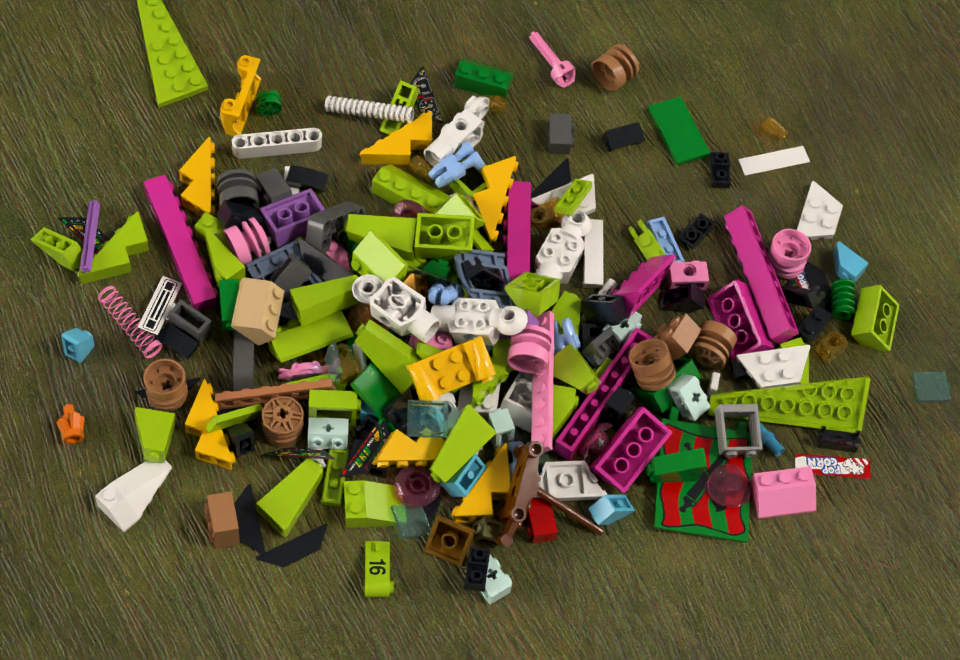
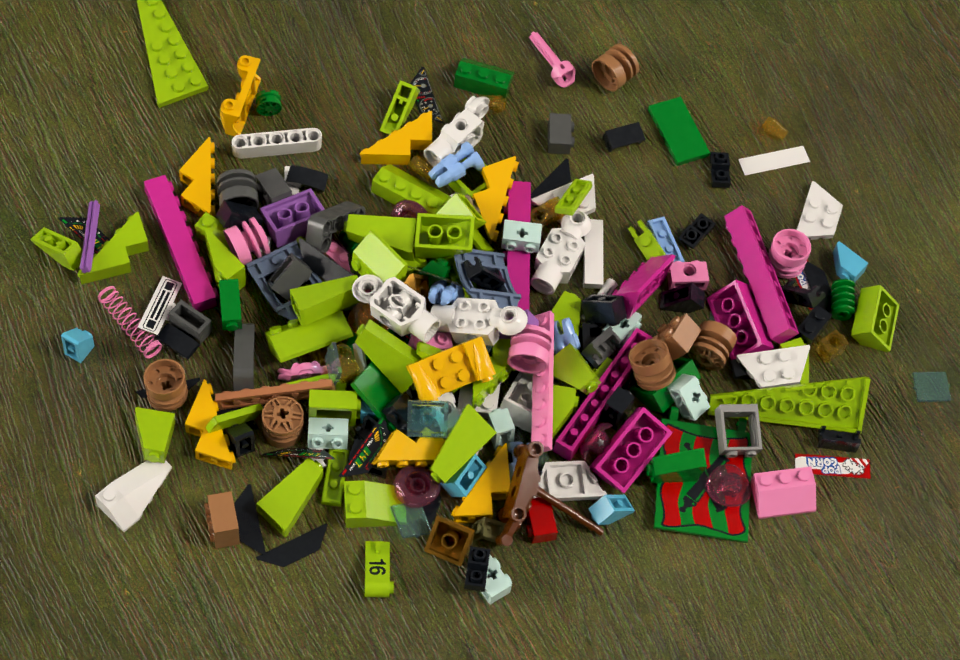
(71, 425): orange rock -> none
(257, 309): tan slope -> none
(369, 109): white piece -> none
(521, 236): none -> light aqua brick
(534, 292): lime slope -> none
(713, 384): white tile -> none
(769, 440): dark azure pin -> none

